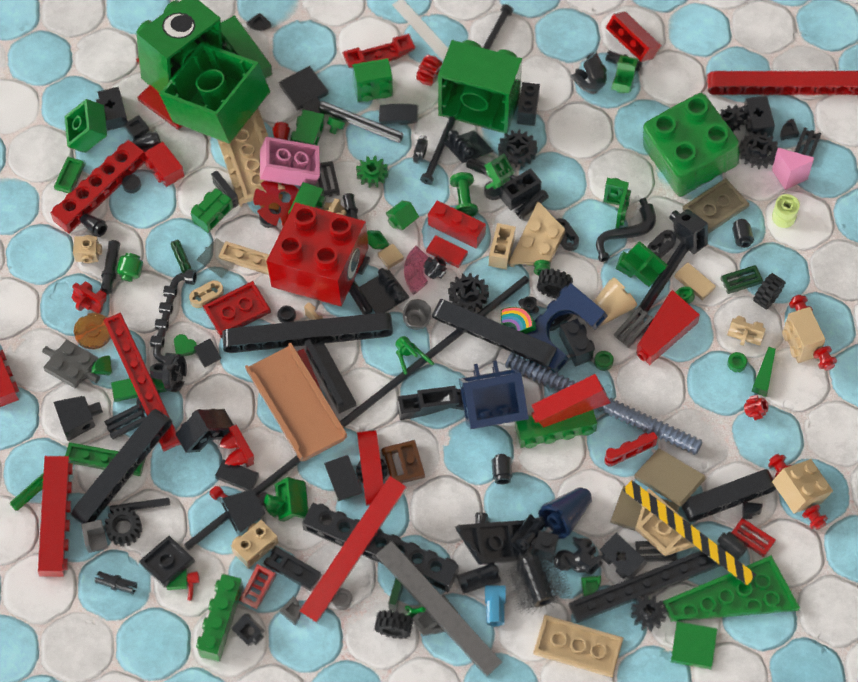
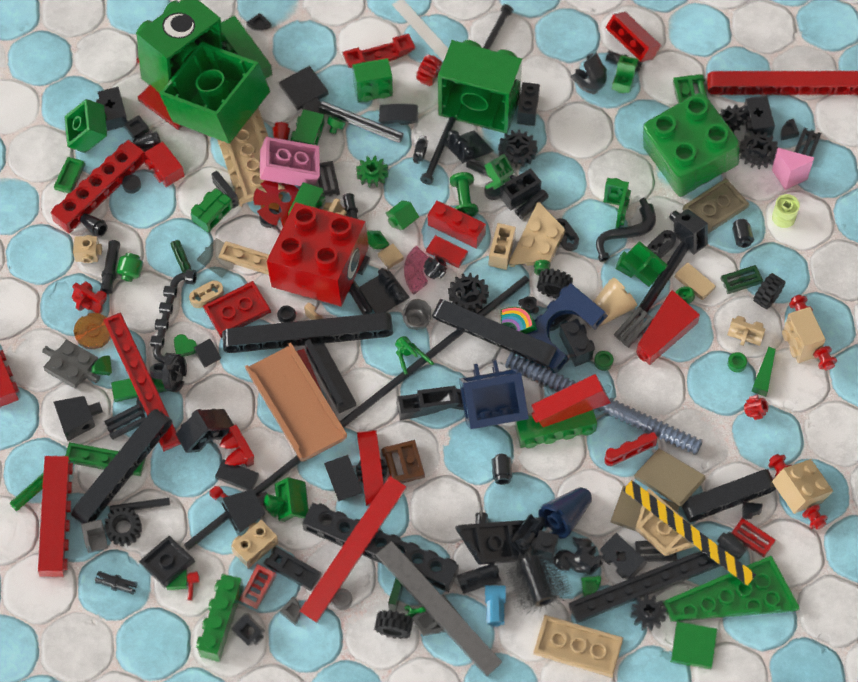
(684, 86): none -> green plate

